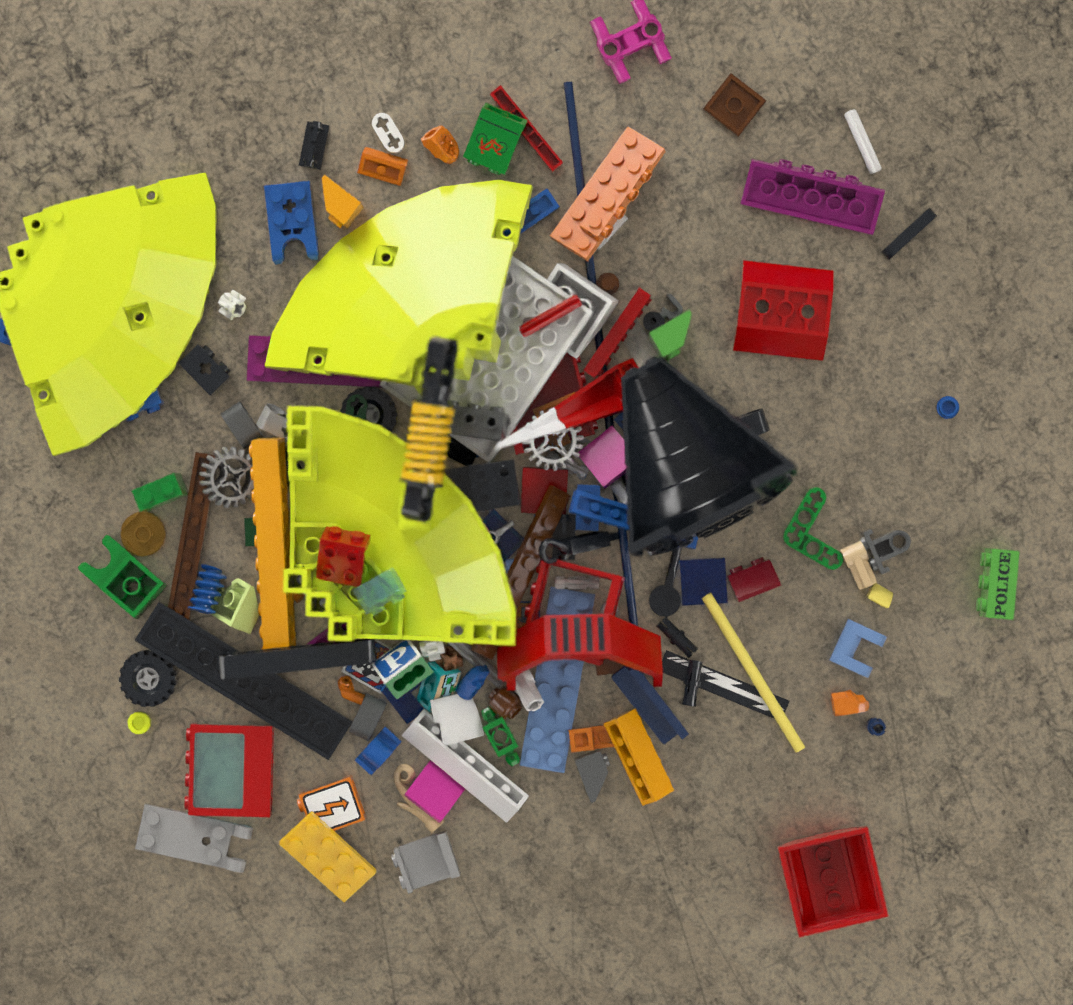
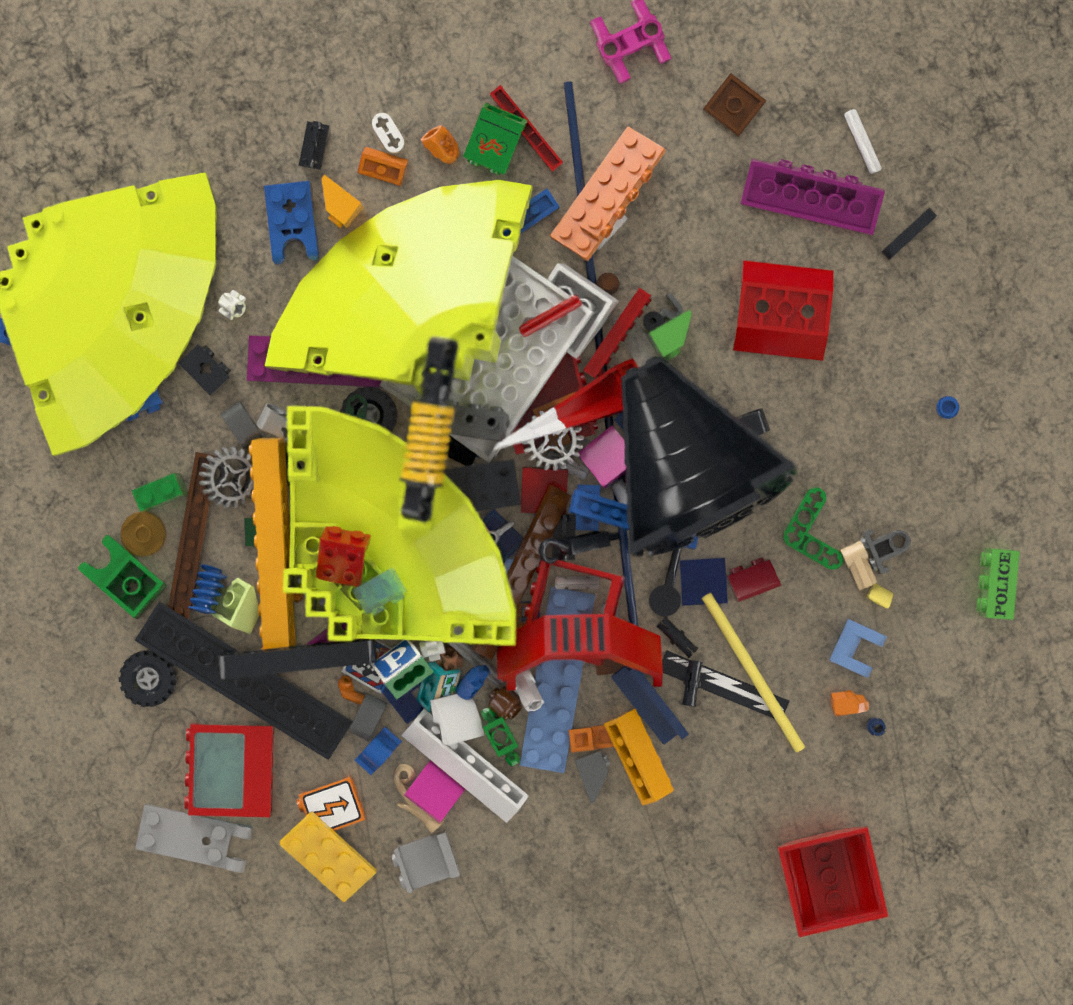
(139, 722): neon yellow tile -> none

